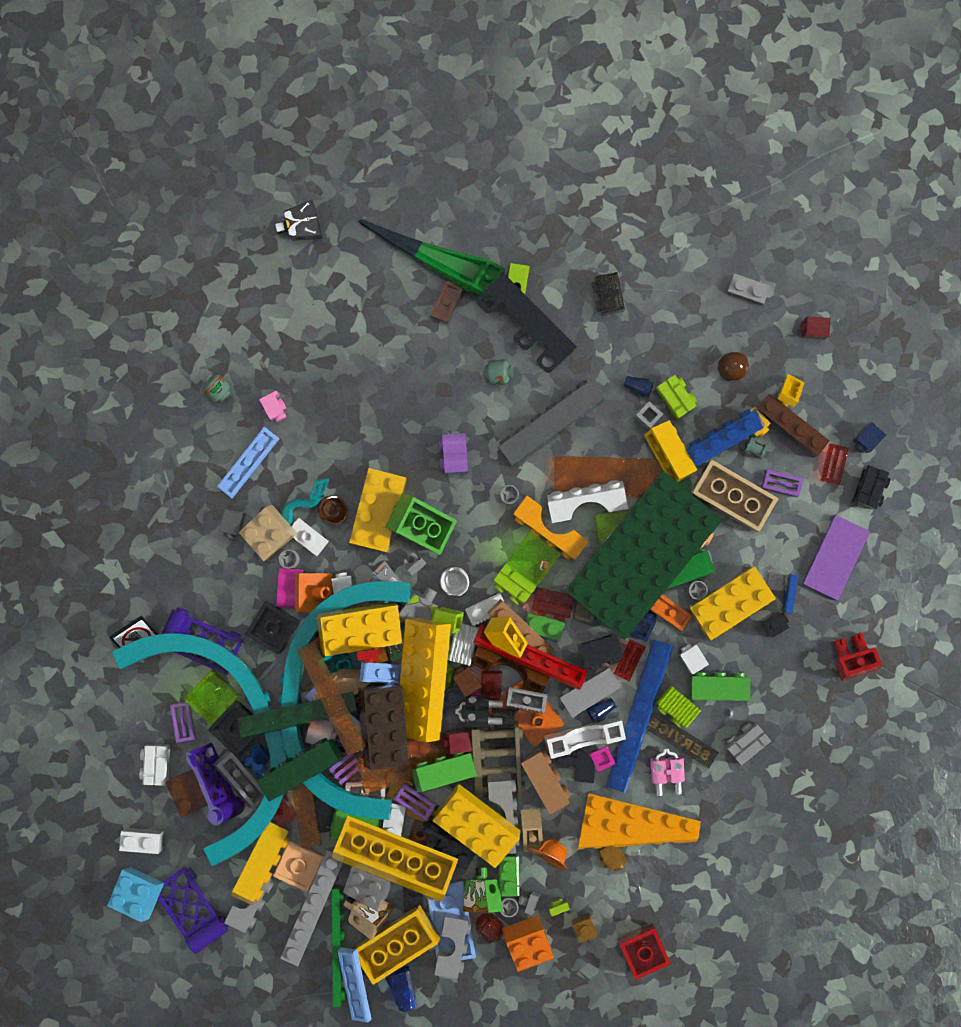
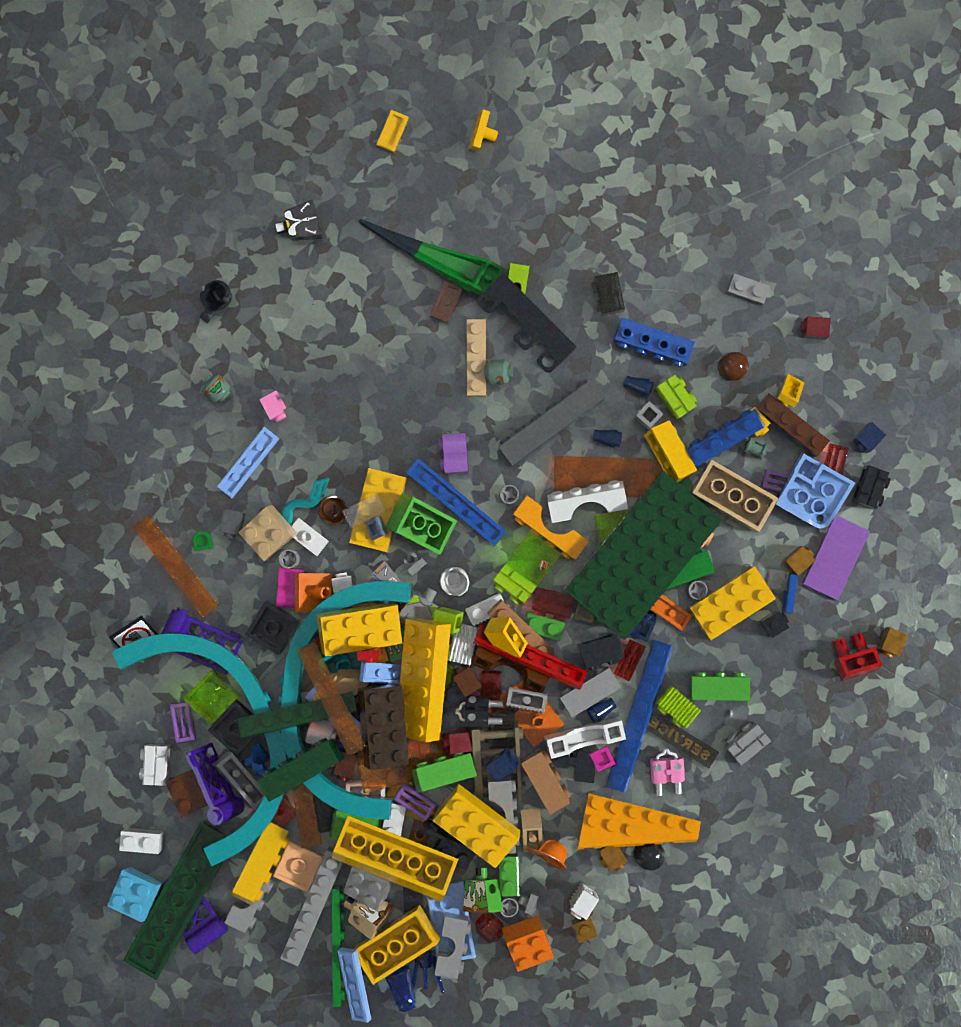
(175, 905): none -> dark green plate
(176, 566): none -> clear orange plate
(202, 540): none -> green tile
(214, 298): none -> black hair
(348, 775): medium lavender tile -> none
(364, 511): none -> clear tile
(376, 528): none -> sand blue slope
(392, 131): none -> yellow tile
(425, 961): none -> clear blue plant
(456, 502): none -> blue plate
(476, 357): none -> tan plate
(481, 131): none -> yellow tile
(502, 764): none -> dark blue brick
(558, 906): lime plate -> none
(583, 901): none -> white brick
(608, 437): none -> dark blue cone
(644, 951): red brick -> none
(649, 856): none -> black hair
(654, 342): none -> blue brick
(692, 658): white brick -> none
(799, 560): none -> pearl gold brick
(814, 491): none -> light blue slope
(892, 642): none -> pearl gold brick

